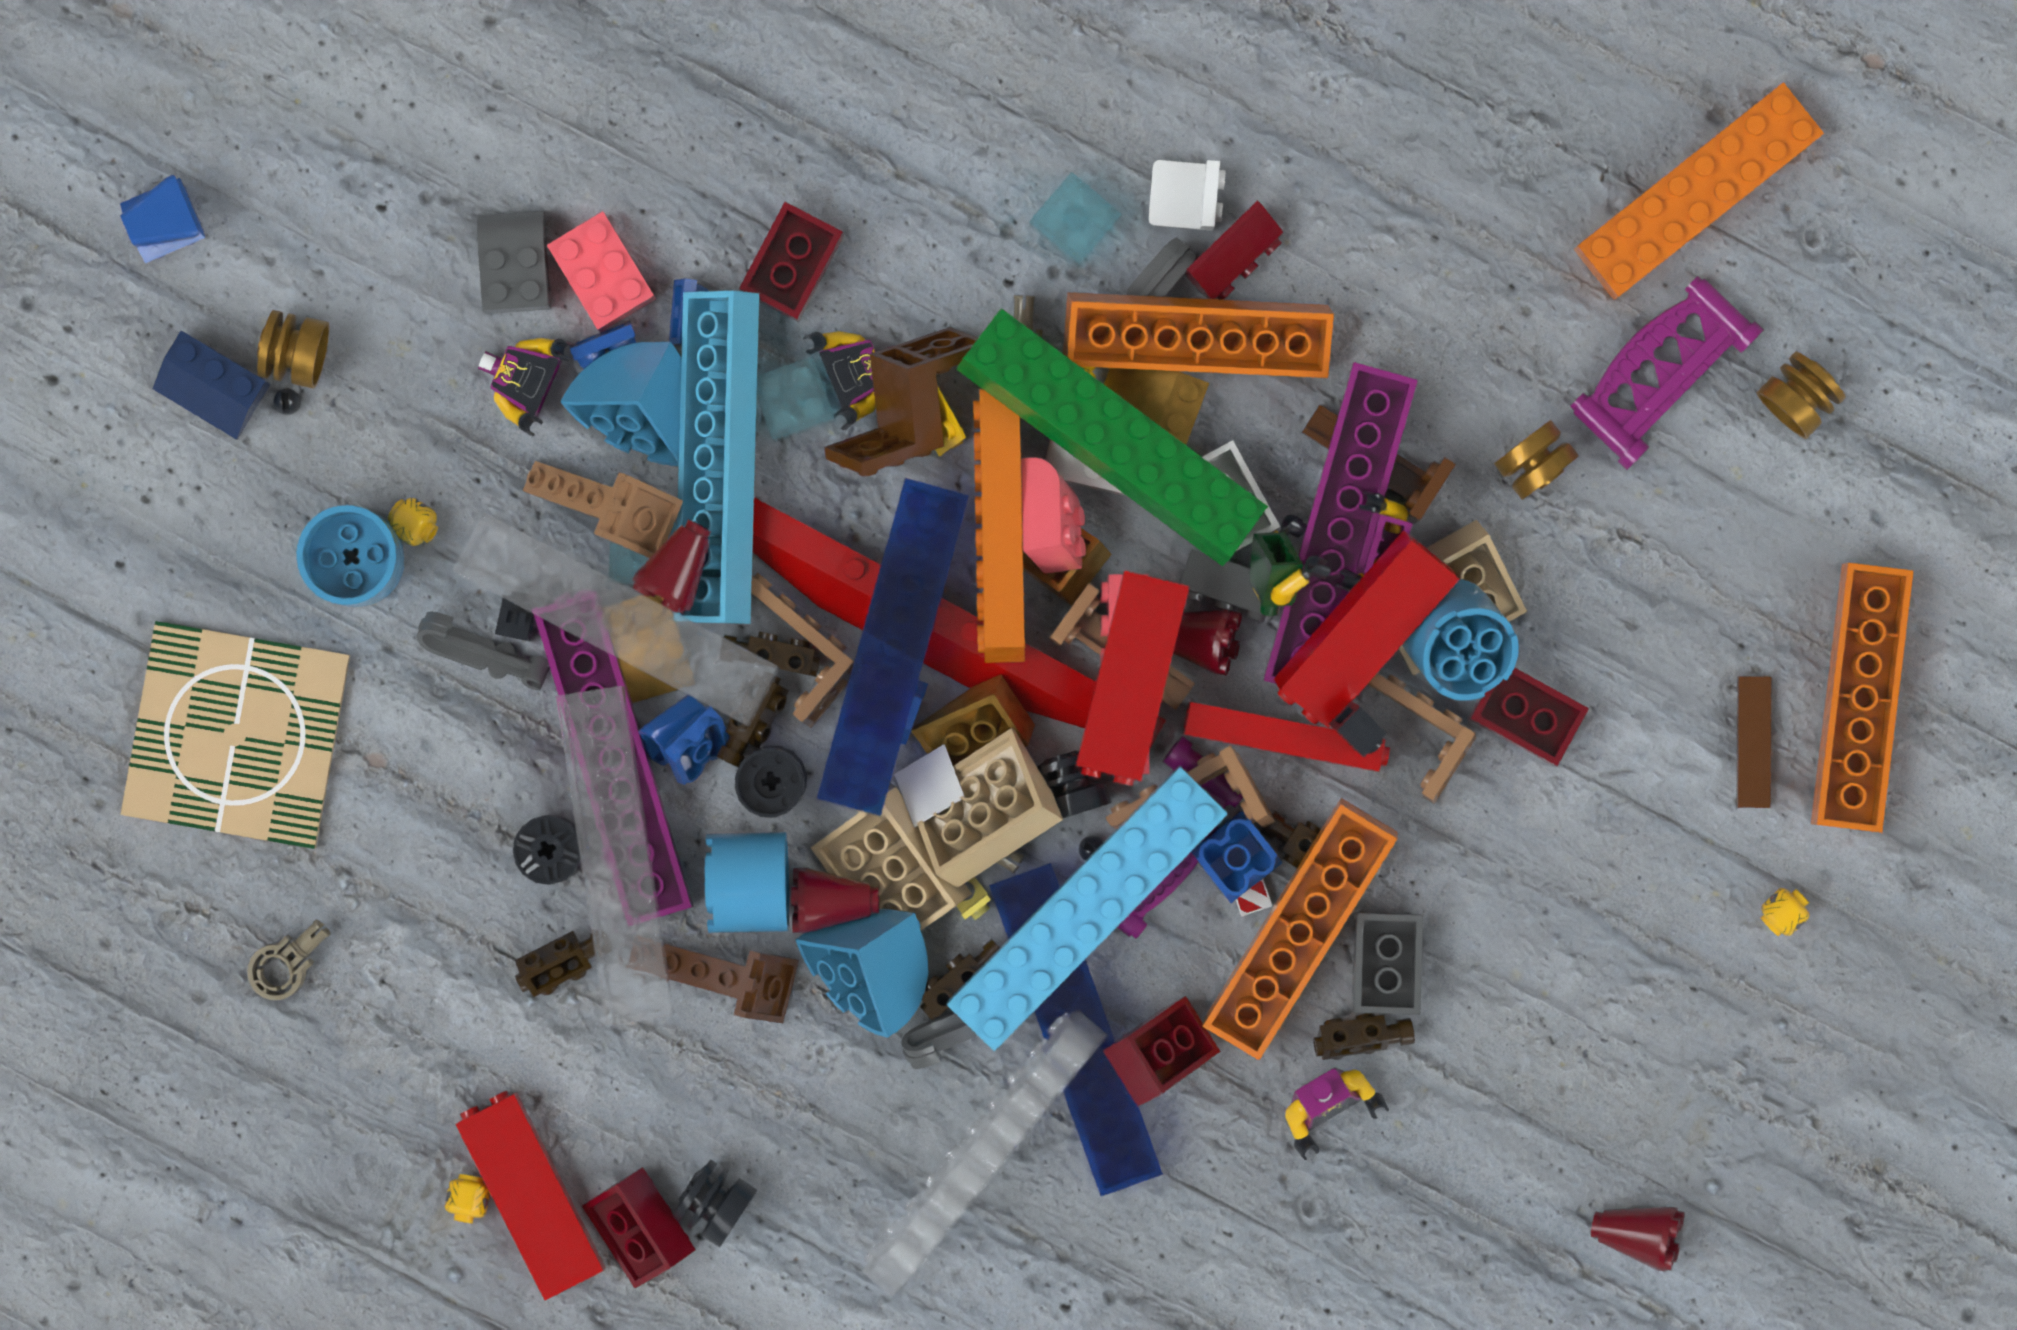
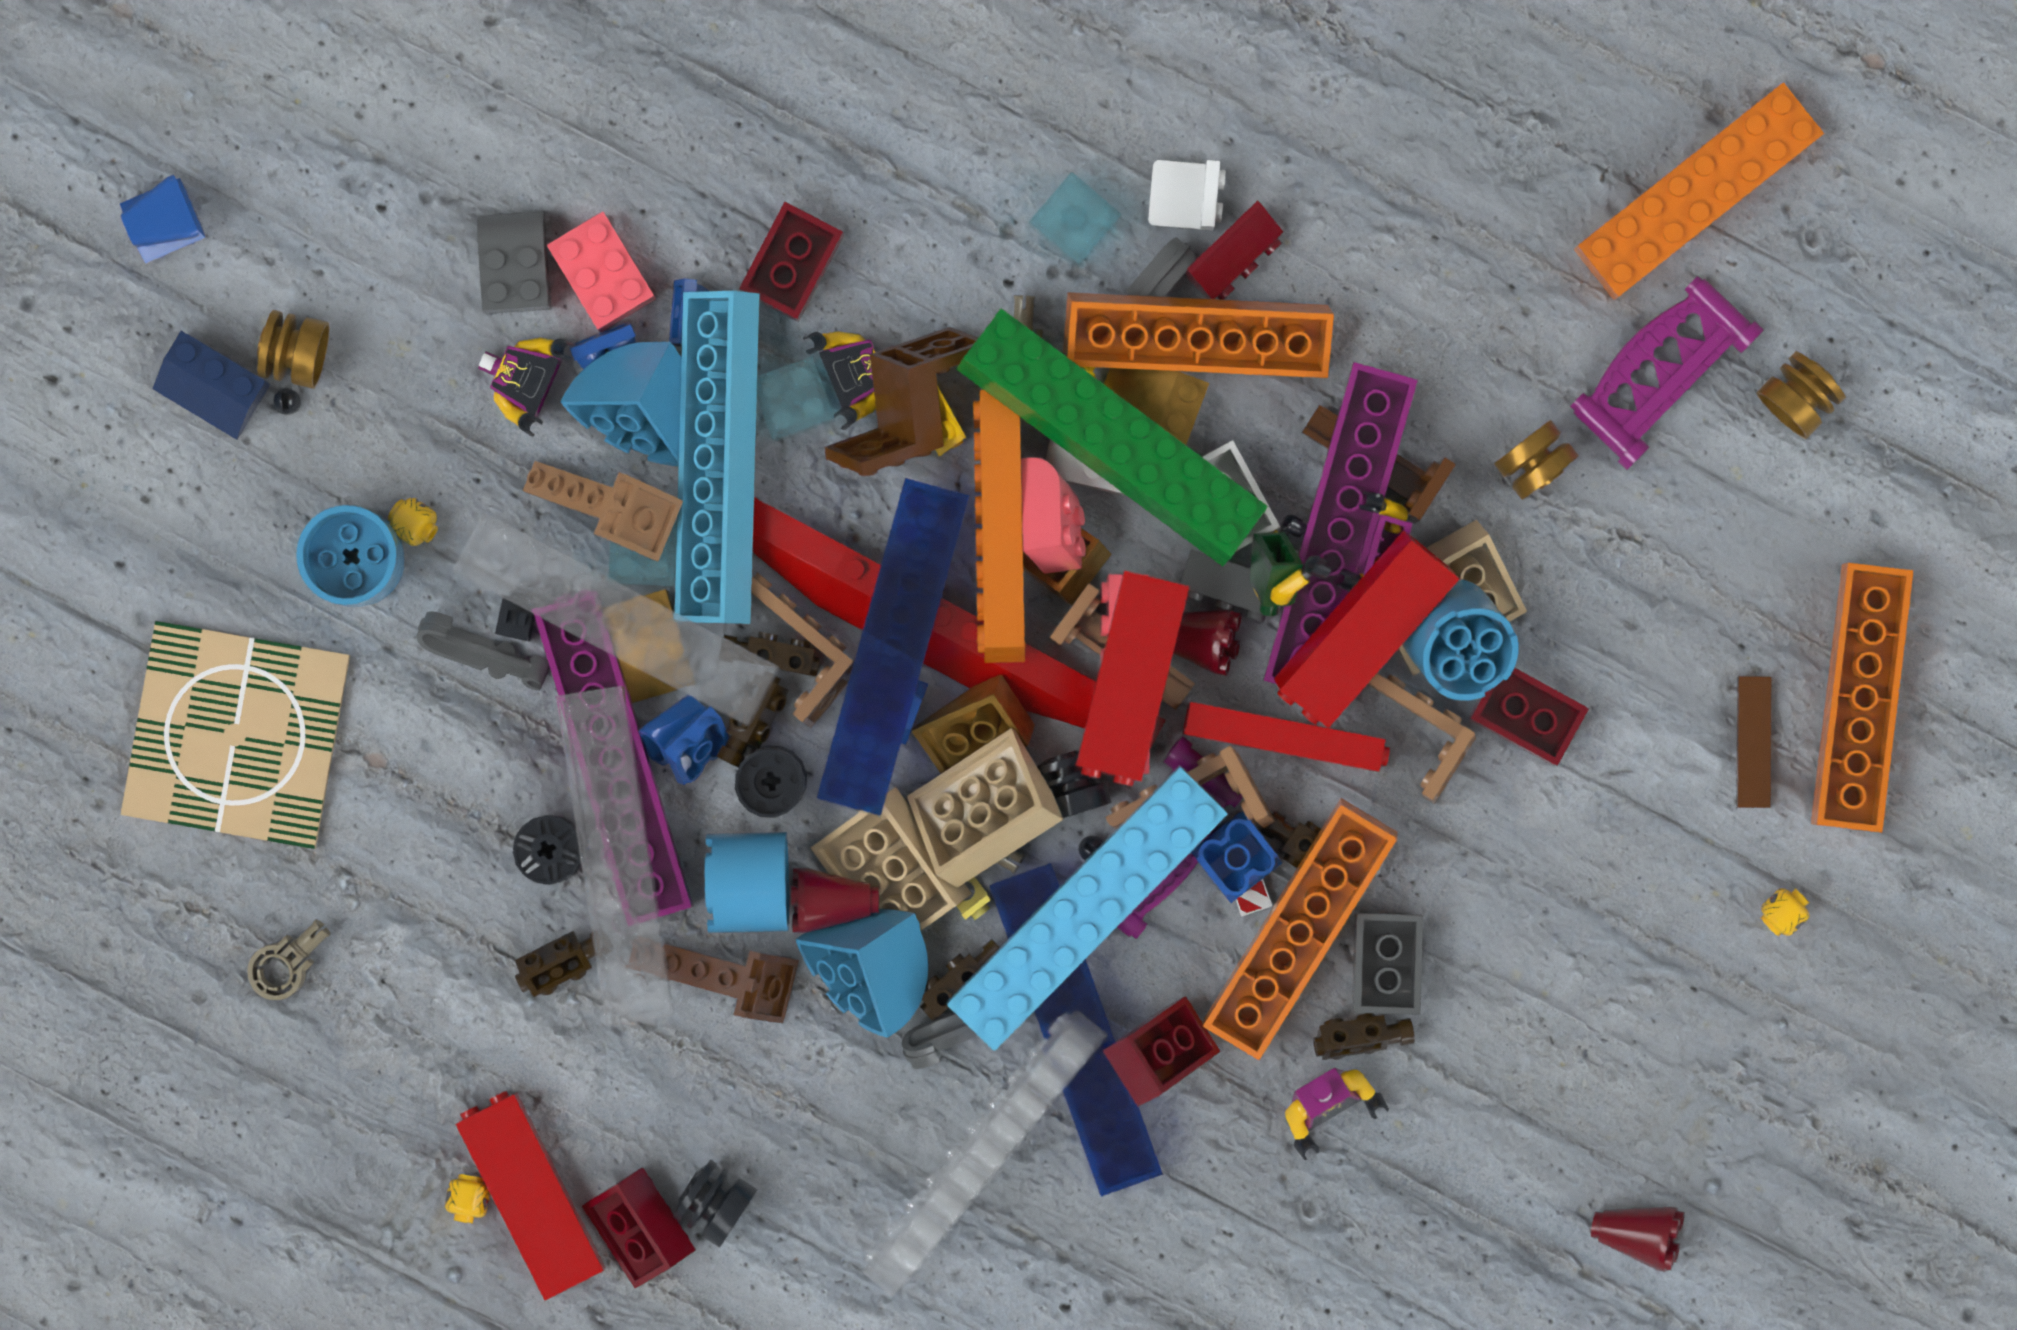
(675, 568): dark red cone -> none
(929, 785): white sticker -> none
(1358, 729): black brick -> none

